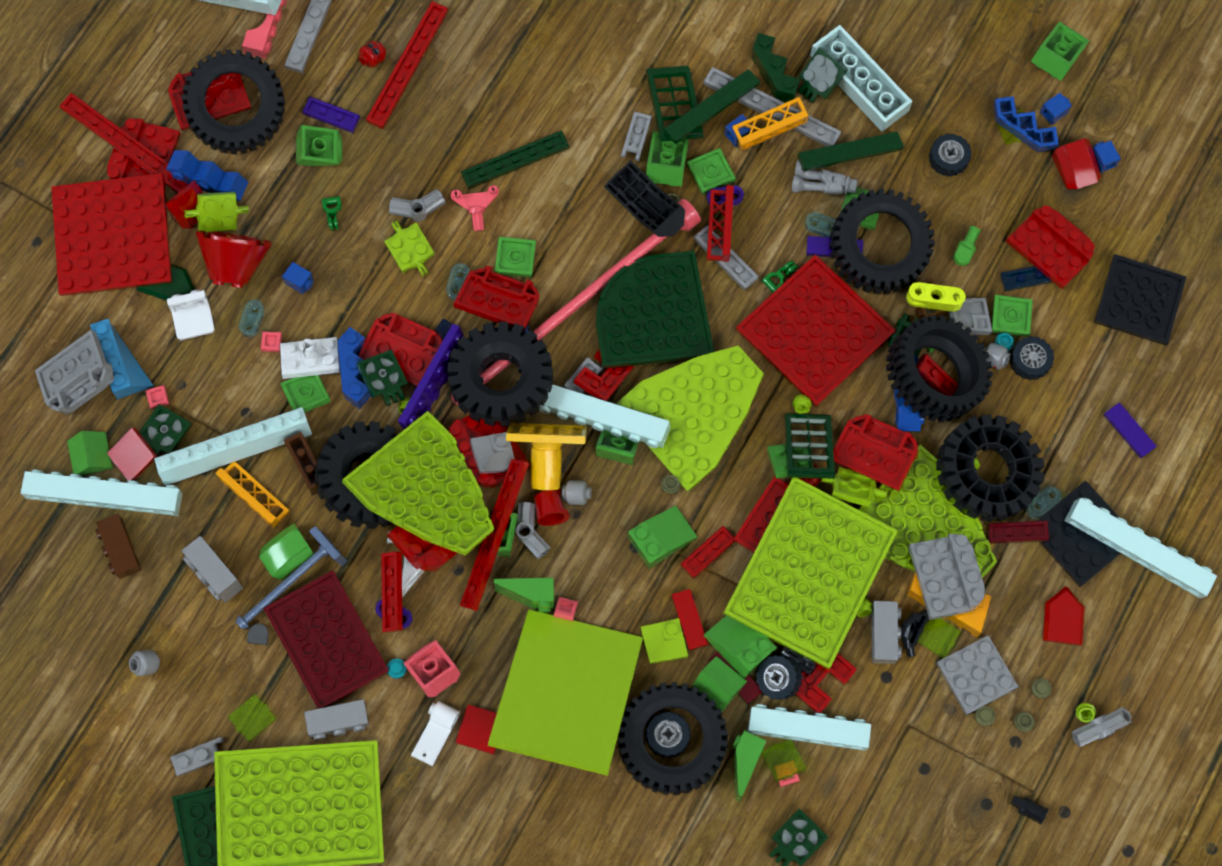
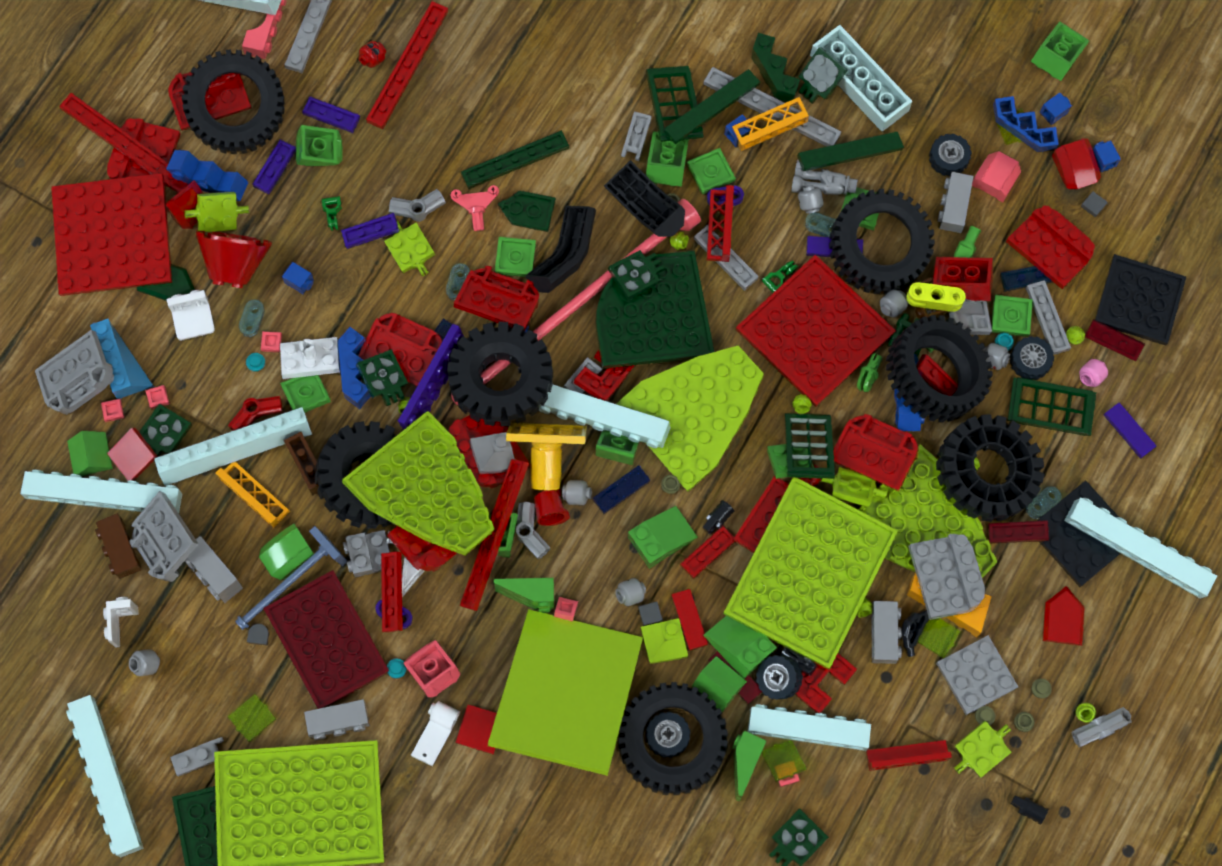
(105, 776): none -> light aqua brick
(112, 410): none -> coral tile
(112, 612): none -> white bracket
(162, 538): none -> light grey plate
(255, 362): none -> teal plate
(265, 407): none -> red piece
(274, 167): none -> dark purple tile
(365, 552): none -> light grey plate
(370, 230): none -> dark purple tile
(529, 210): none -> dark green tile
(570, 251): none -> black piece
(621, 489): none -> clear blue tile
(630, 592): none -> light grey head
(636, 273): none -> dark green piece
(650, 613): none -> dark grey tile
(679, 240): none -> lime plate
(718, 517): none -> black hinge
(810, 199): none -> light grey head
(869, 373): none -> bright green arm
(893, 303): none -> light grey head
(908, 755): none -> red fence
(955, 202): none -> light grey brick
(969, 274): none -> red slope
(982, 749): none -> lime plate
(997, 175): none -> coral slope
(1048, 317): none -> light grey plate
(1075, 335): none -> lime plate
(1087, 412): none -> dark green piece
(1093, 373): none -> bright pink head
(1094, 204): none -> dark grey tile
(1114, 340): none -> dark red tile

